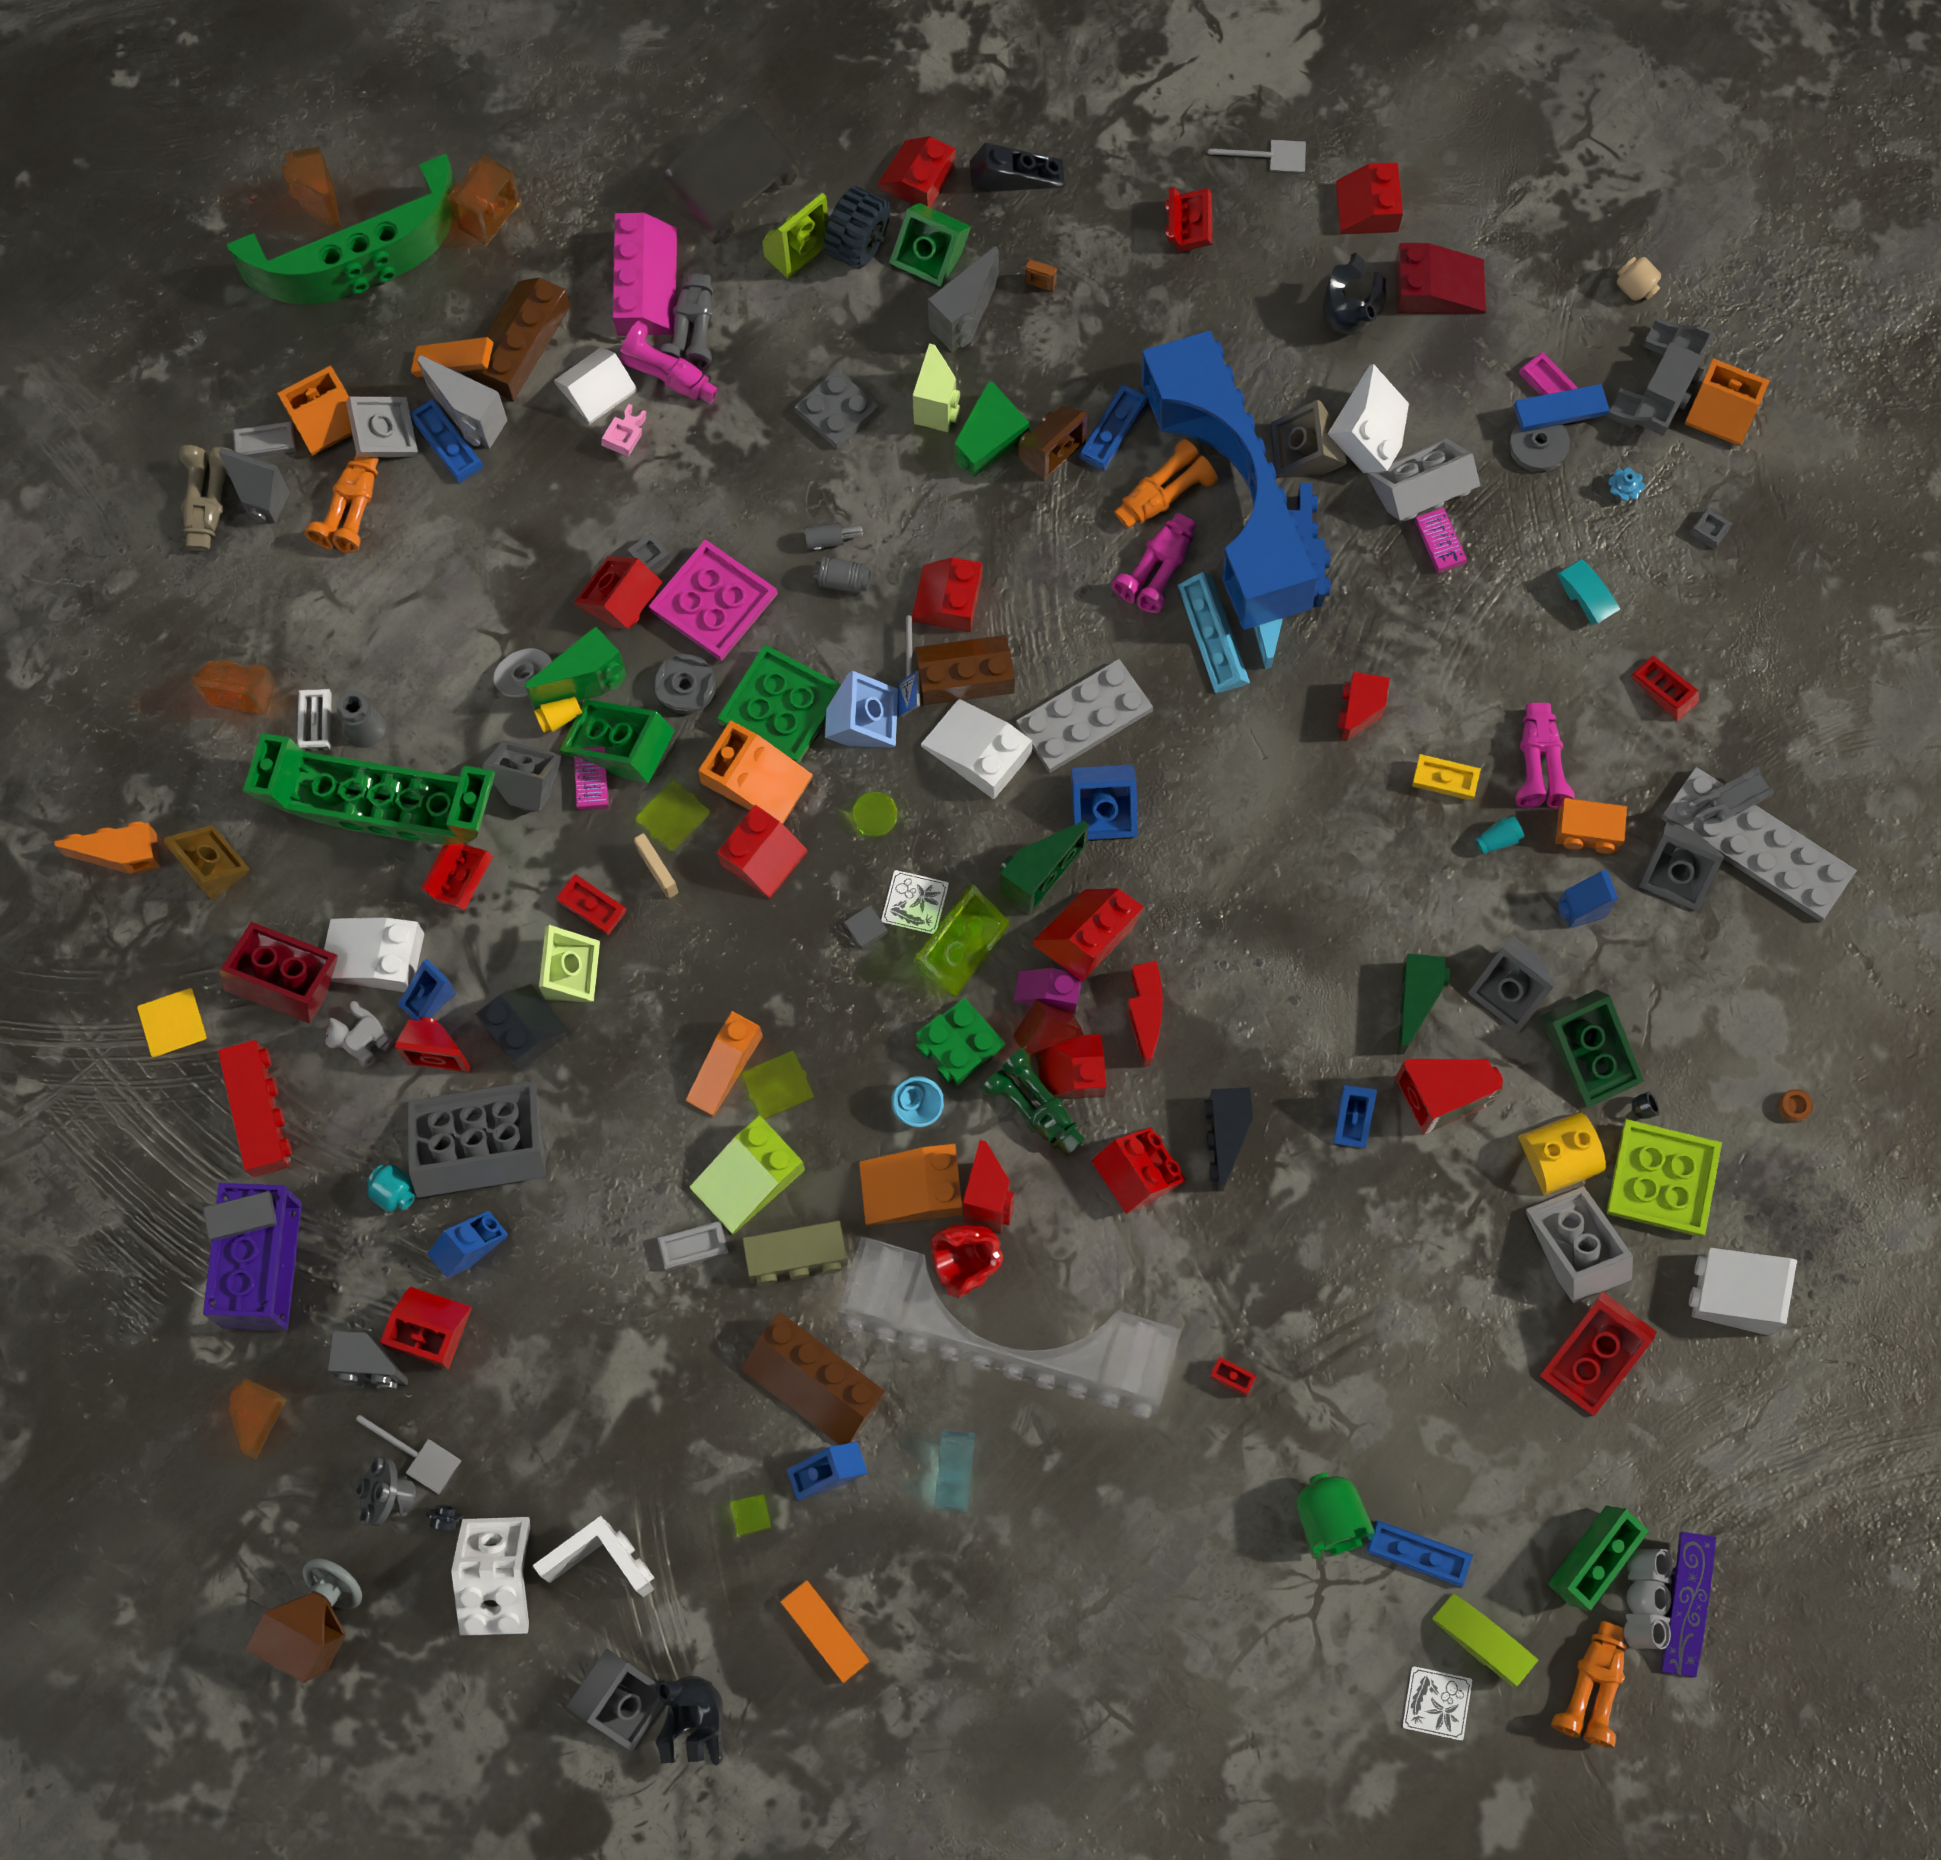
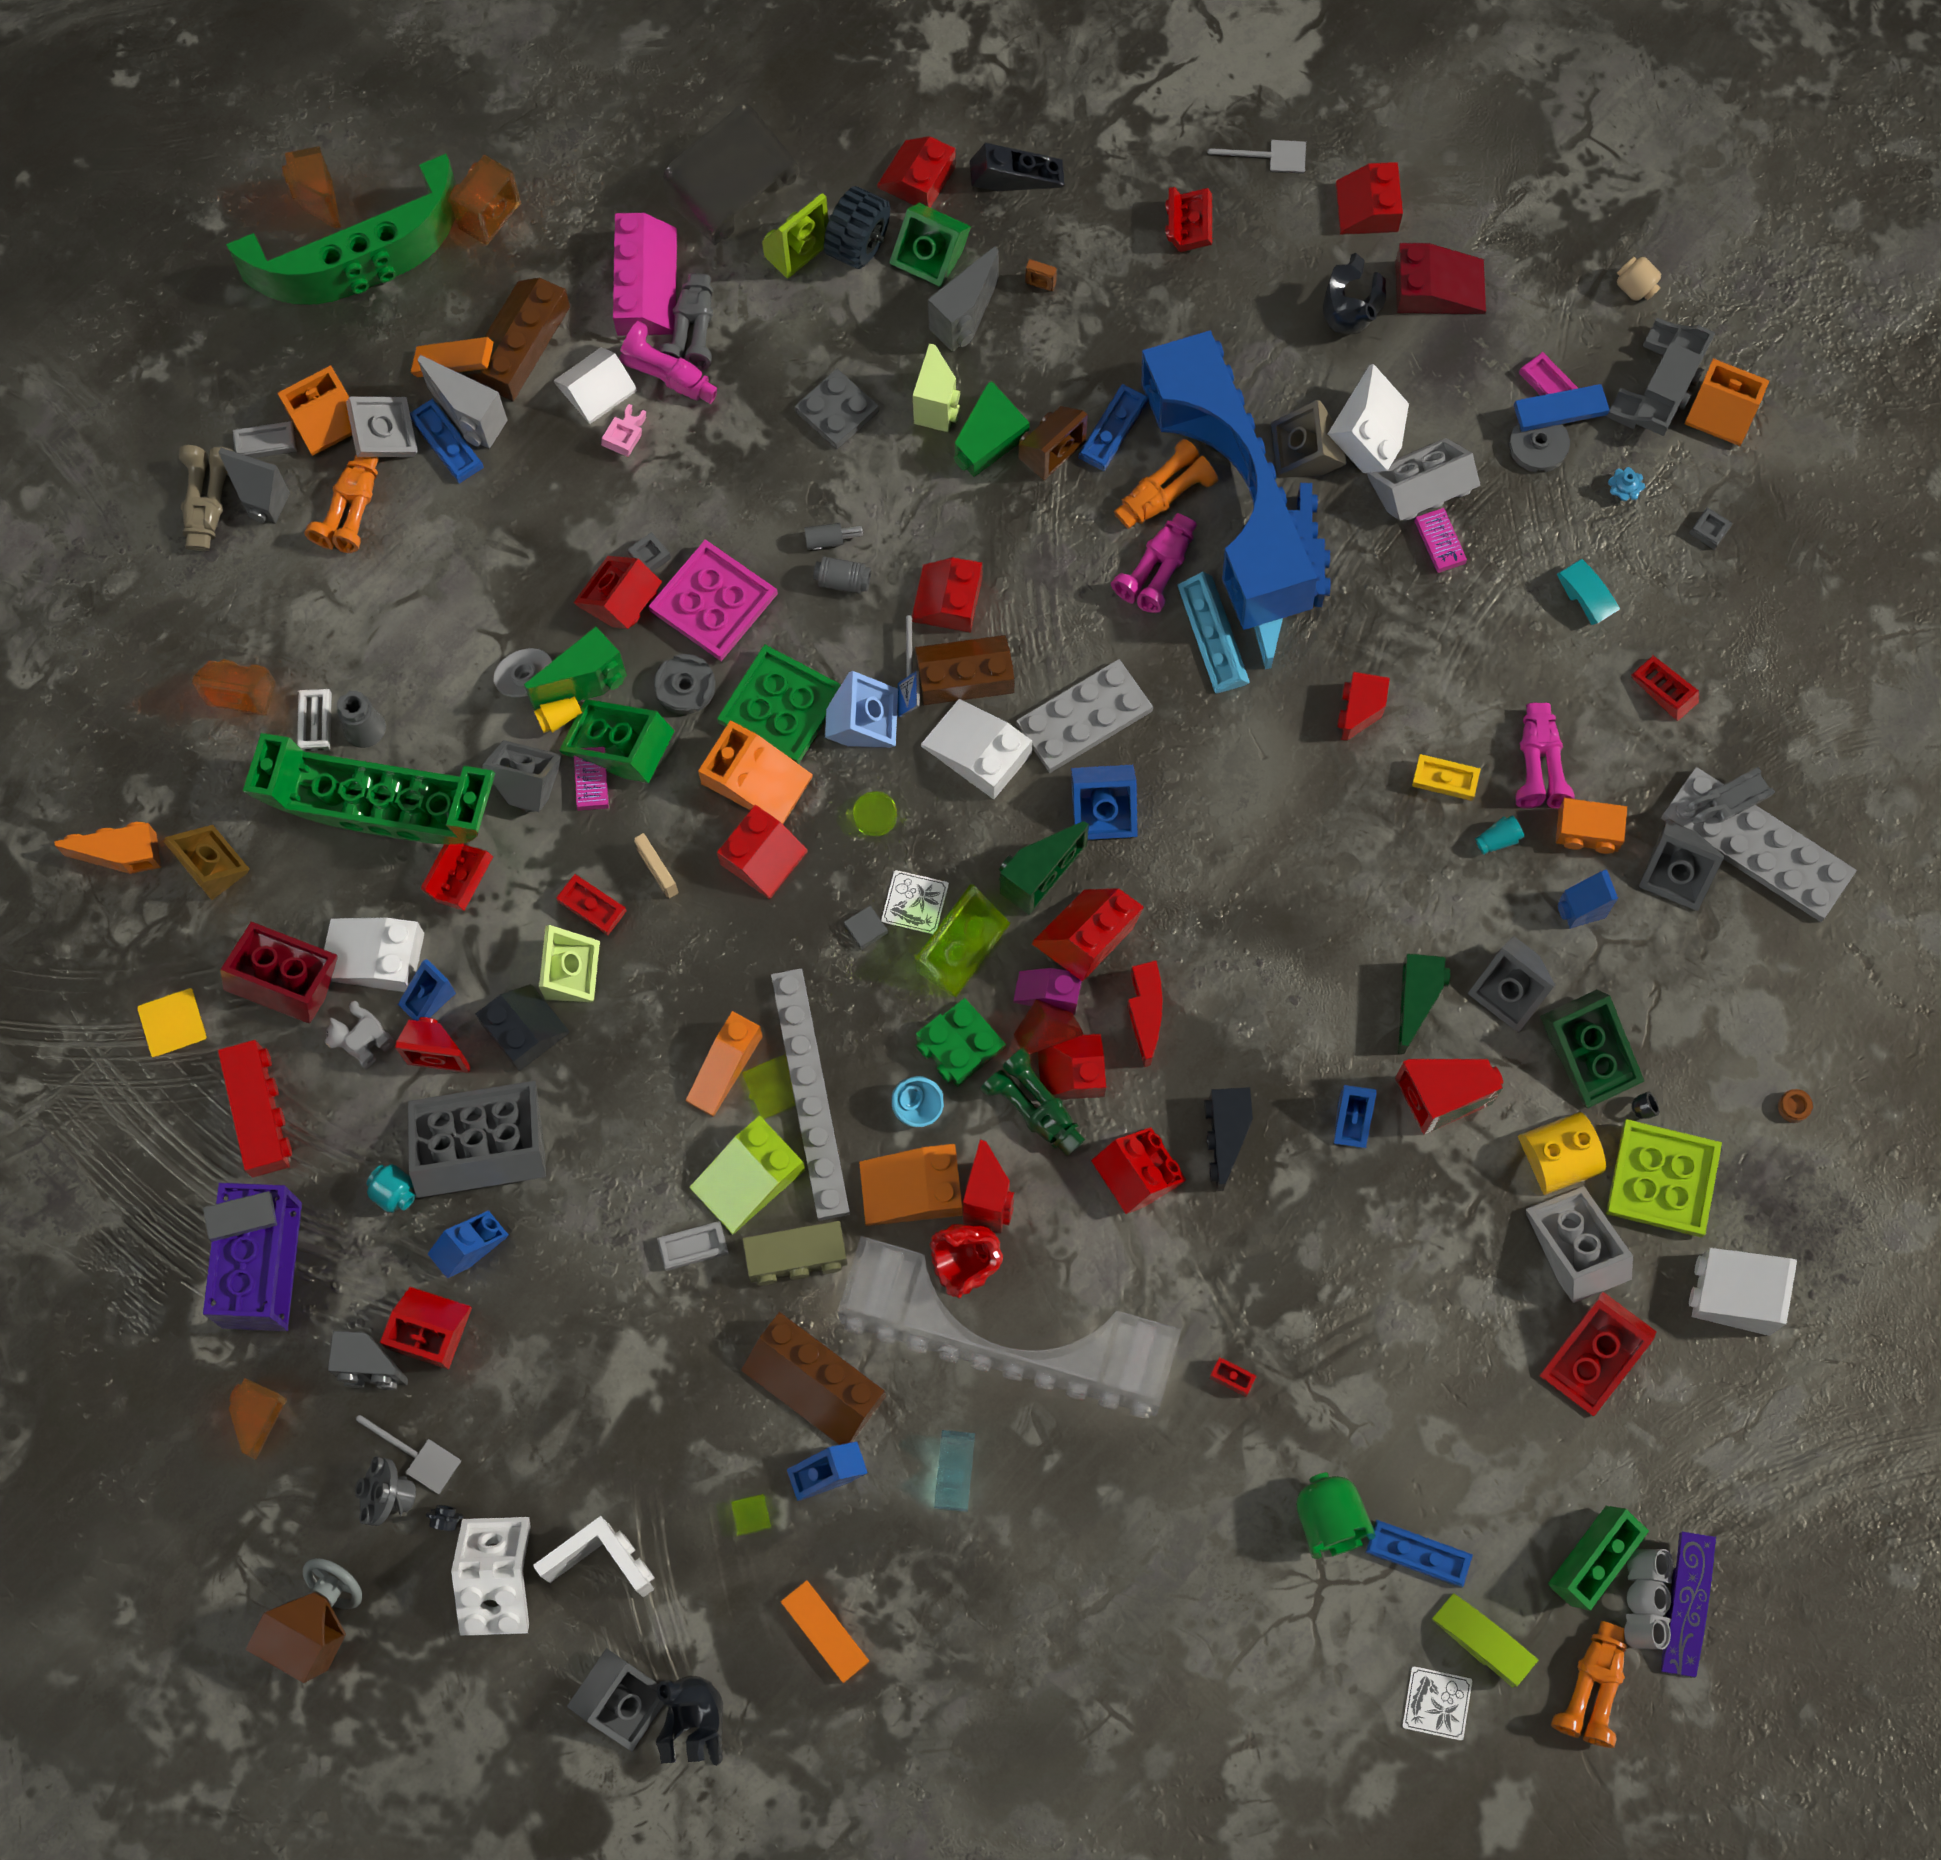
(673, 815): clear neon green piece -> none
(810, 1095): none -> light grey plate

